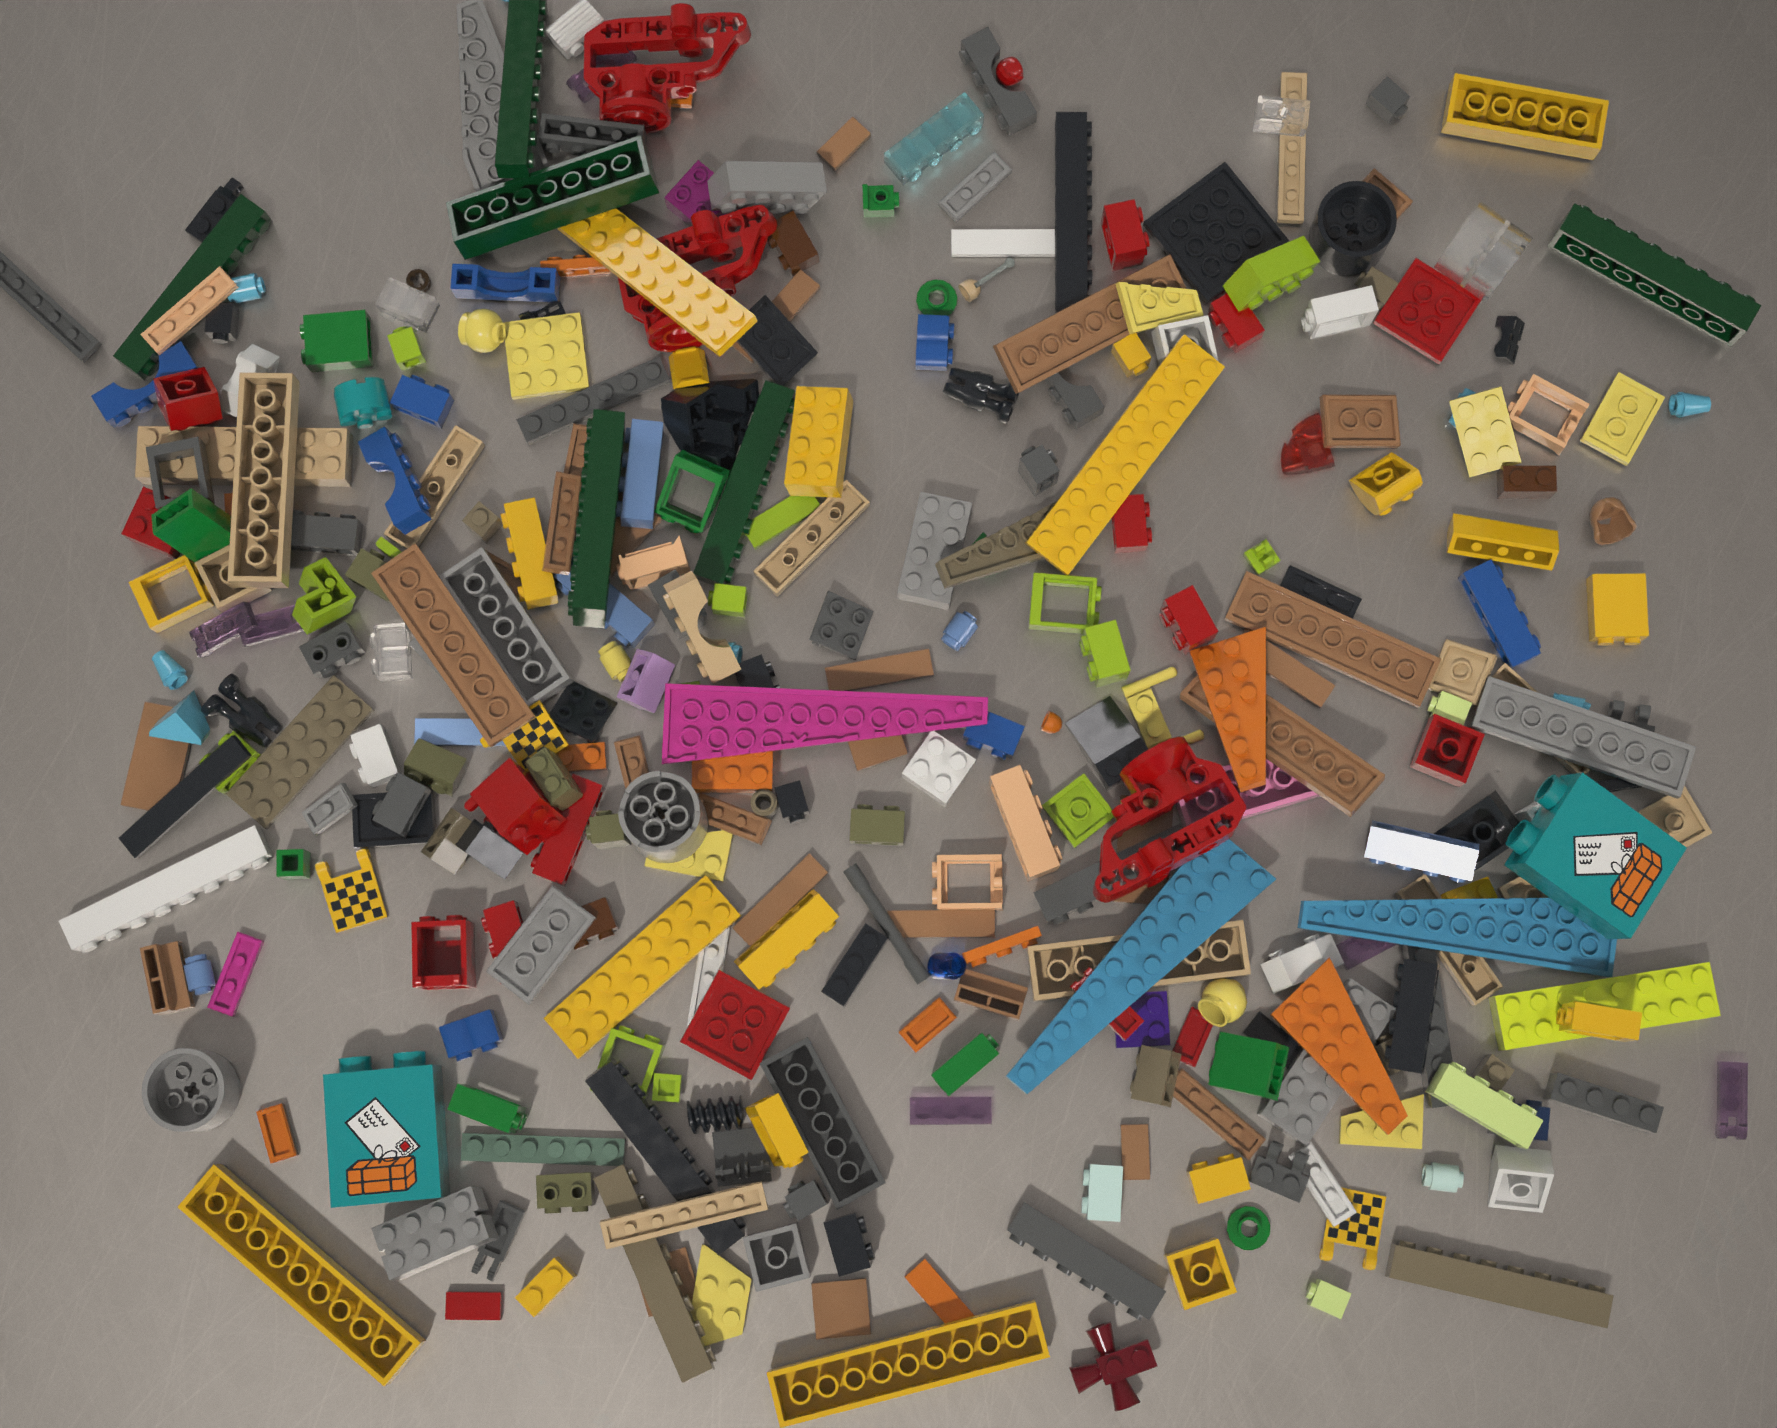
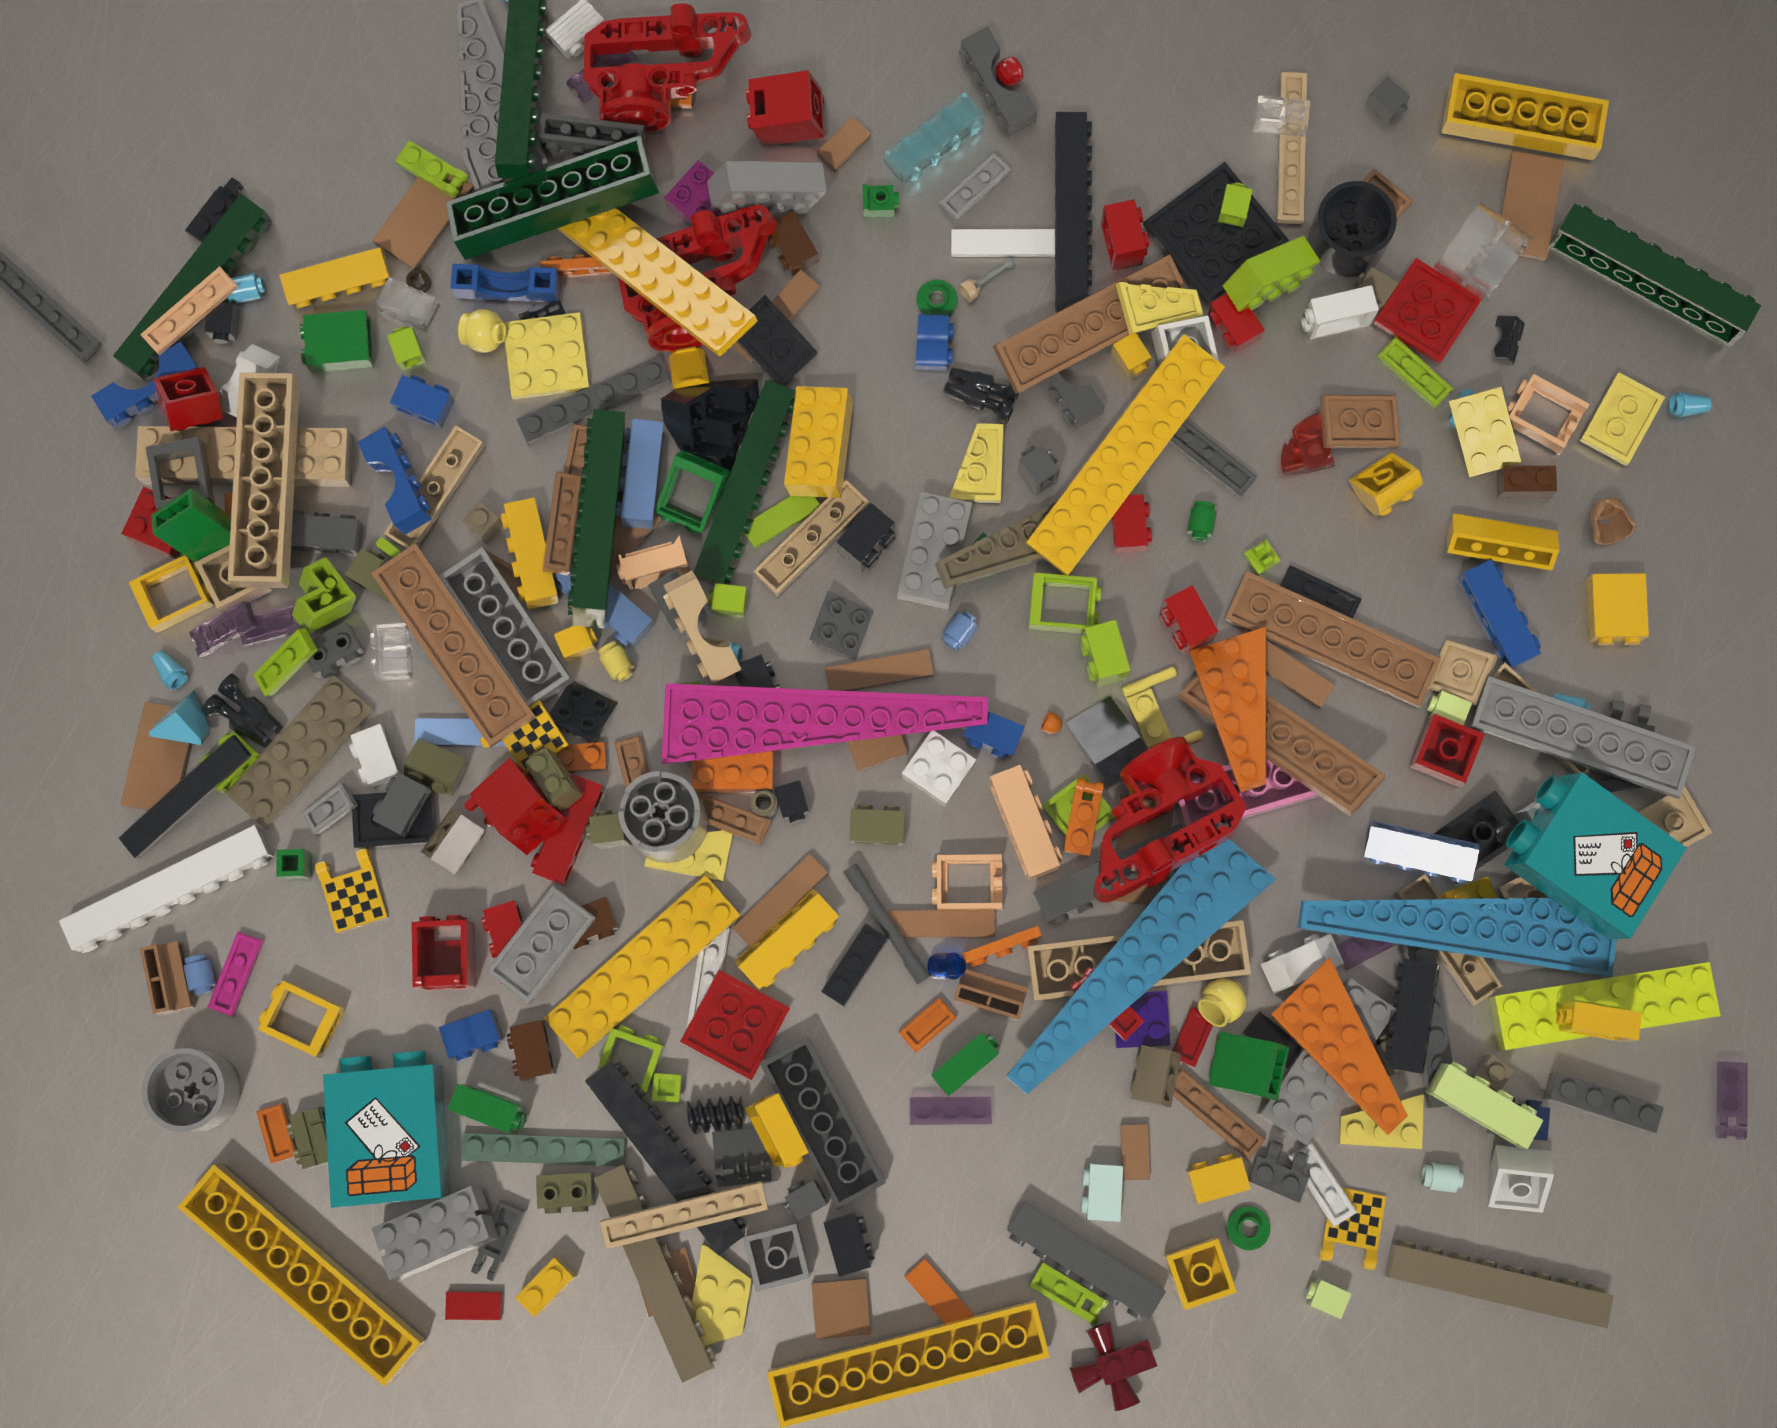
(285, 662): none -> lime plate
(310, 1137): none -> olive brick
(325, 1030): none -> yellow window
(335, 276): none -> yellow brick
(362, 402): teal brick -> none
(417, 222): none -> medium nougat tile
(431, 169): none -> lime plate
(488, 848): brick -> none
(531, 1050): none -> reddish brown brick
(576, 642): none -> yellow brick
(645, 680): lavender brick -> none
(785, 108): none -> red container
(866, 538): none -> black brick
(982, 467): none -> light yellow wing
(1067, 1293): none -> lime plate
(1083, 818): none -> orange plate
(1201, 520): none -> green brick
(1213, 459): none -> dark grey tile
(1235, 204): none -> lime brick
(1415, 372): none -> lime tile
(1532, 199): none -> medium nougat tile

